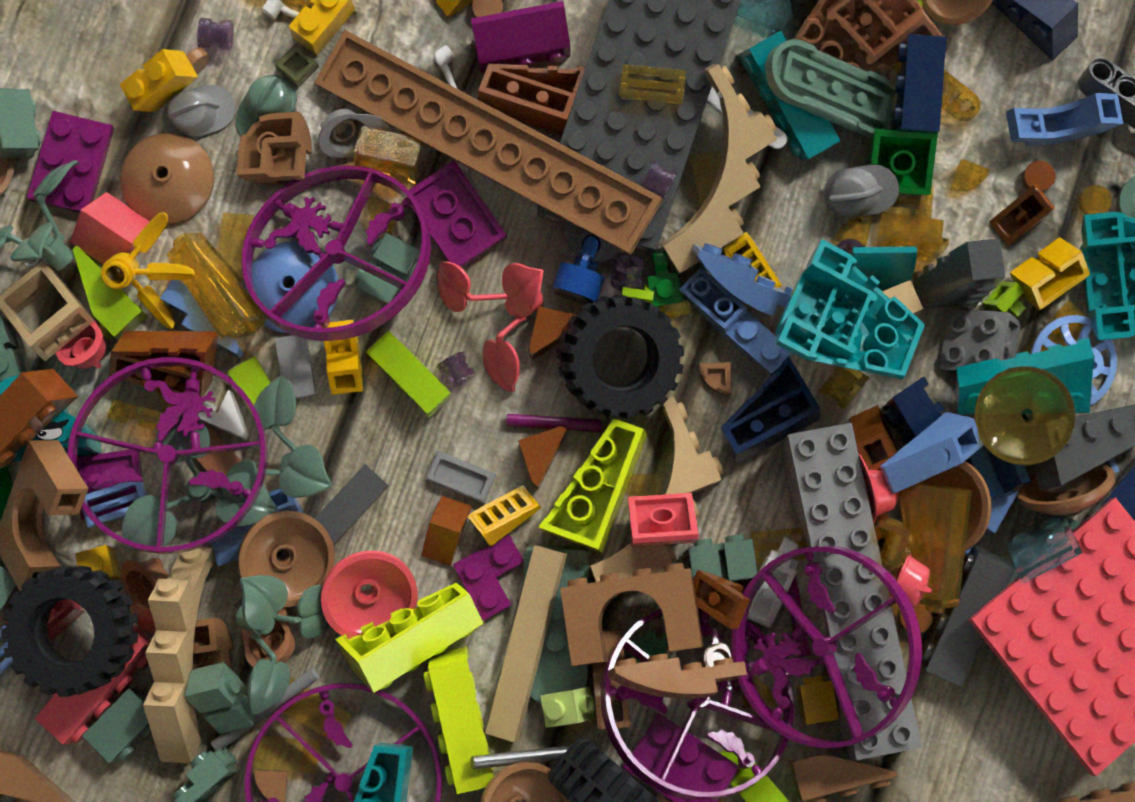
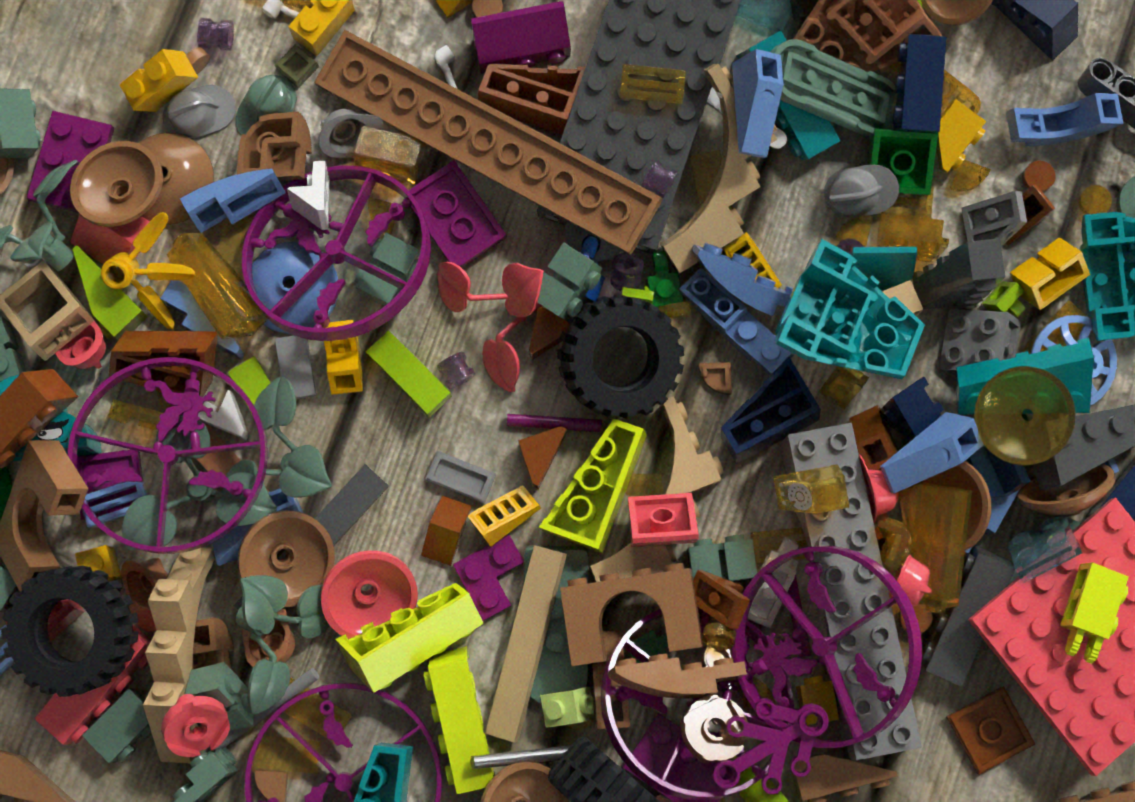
(110, 173): none -> medium nougat dish
(194, 710): none -> coral plate
(232, 198): none -> medium blue slope
(313, 199): none -> white slope
(569, 283): none -> sand green piece
(695, 729): none -> plate
(718, 636): none -> clear yellow tile
(757, 99): none -> medium blue slope
(774, 743): none -> magenta plant
(812, 490): none -> clear yellow slope
(957, 130): none -> yellow slope
(990, 730): none -> dark orange tile
(995, 217): none -> light grey wing
(1093, 608): none -> neon yellow hinge

